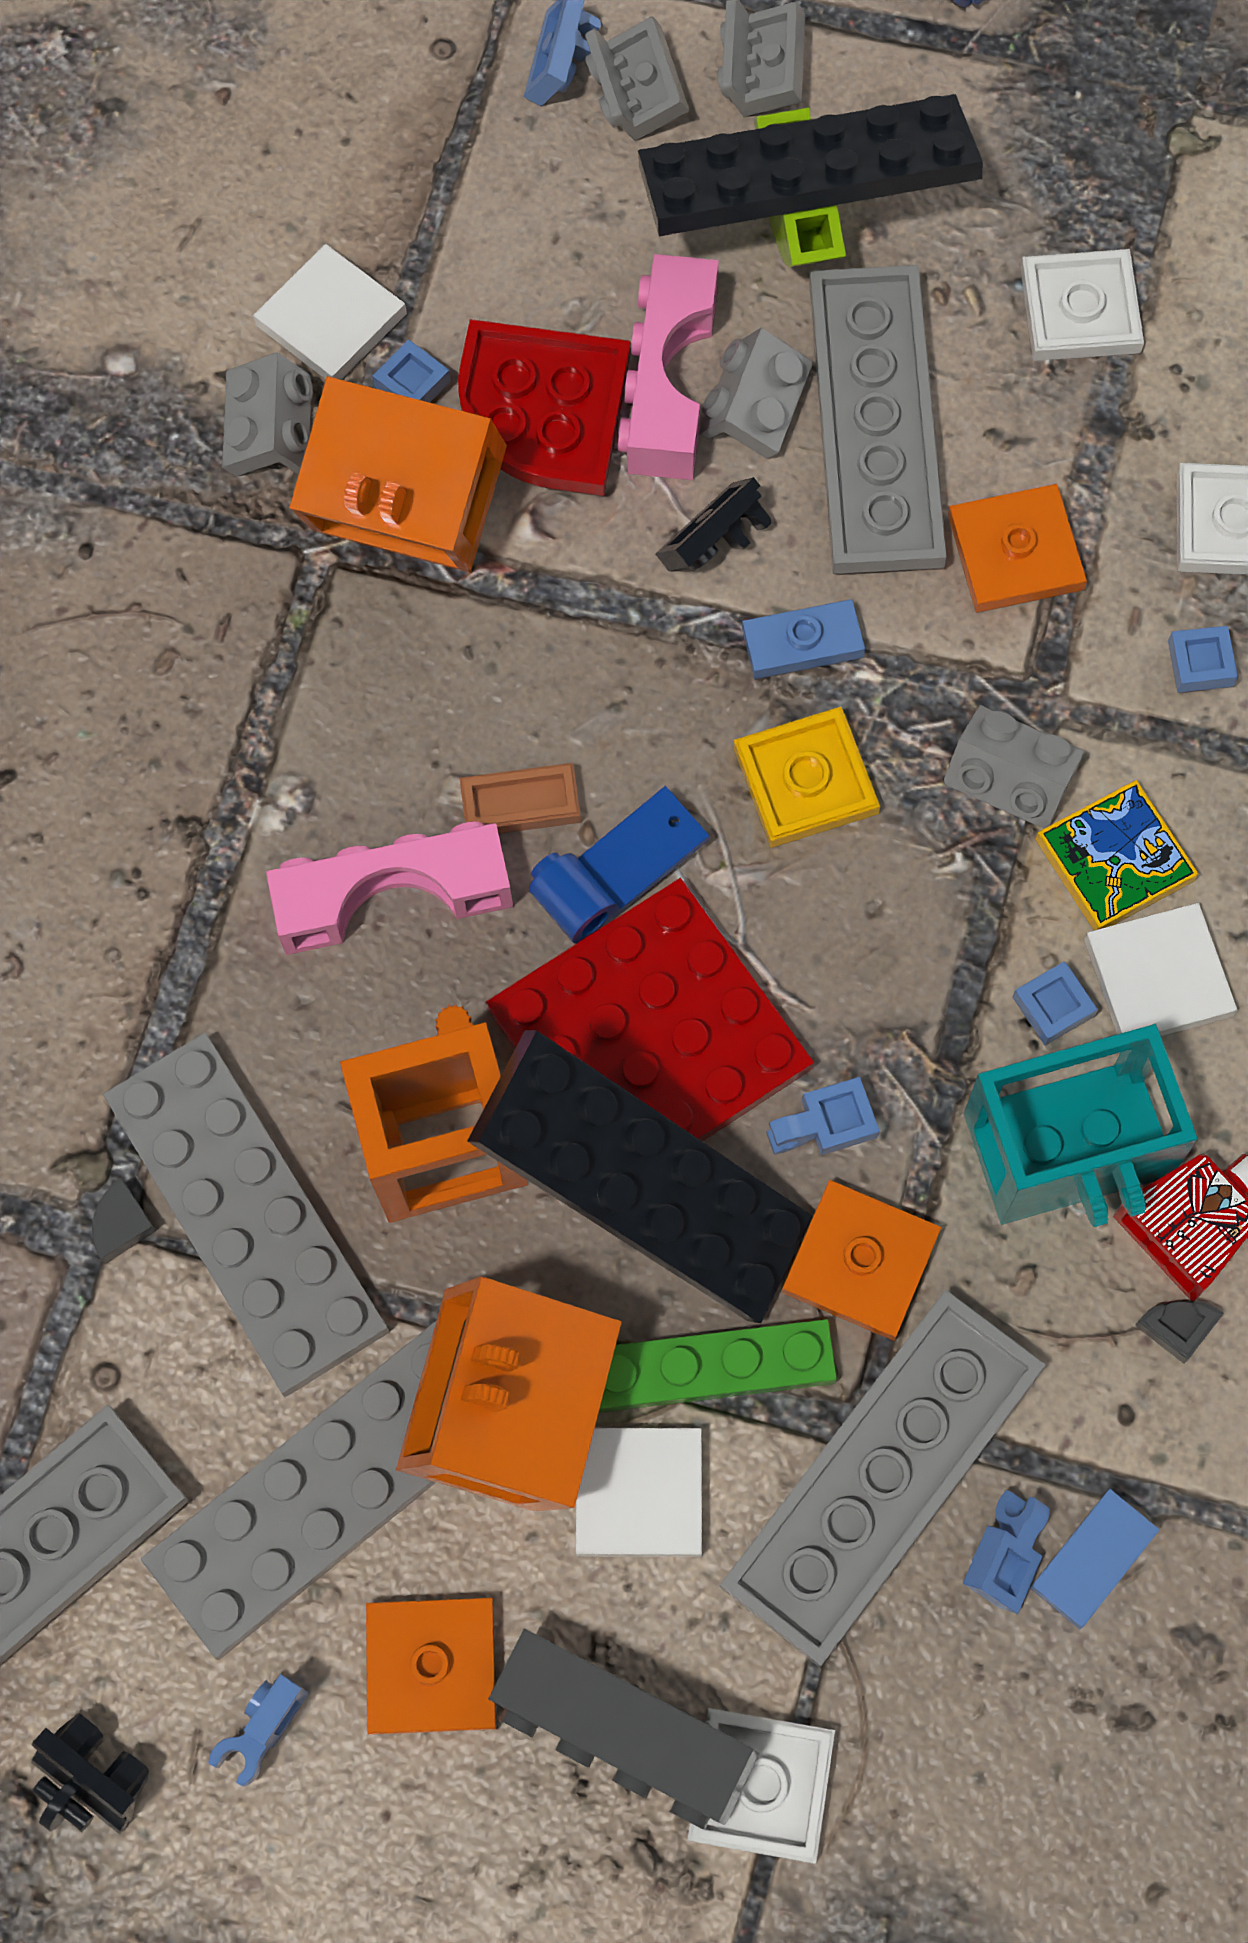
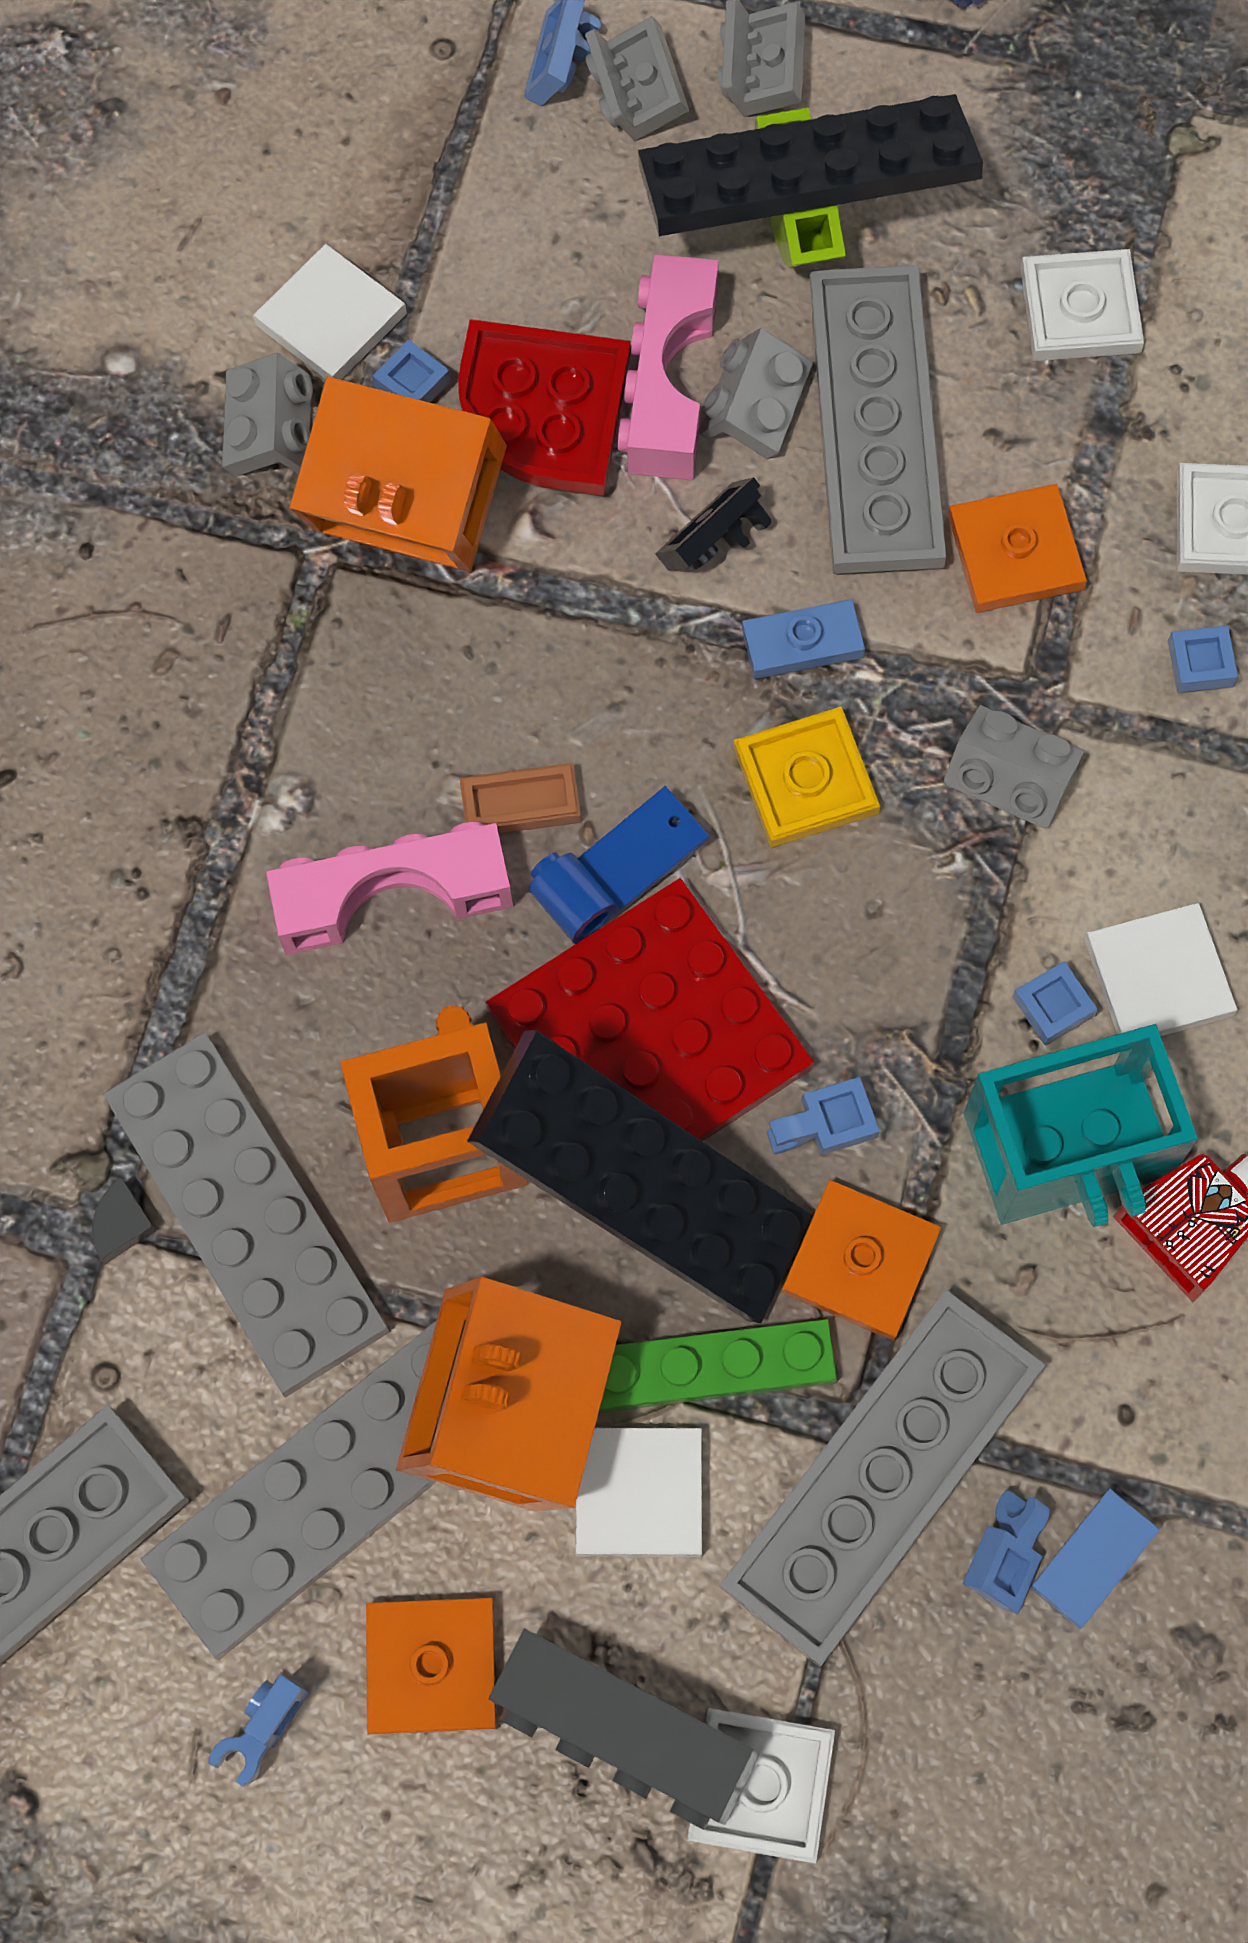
(106, 1795): black hips -> none
(1116, 856): tile -> none
(1179, 1326): dark grey tile -> none

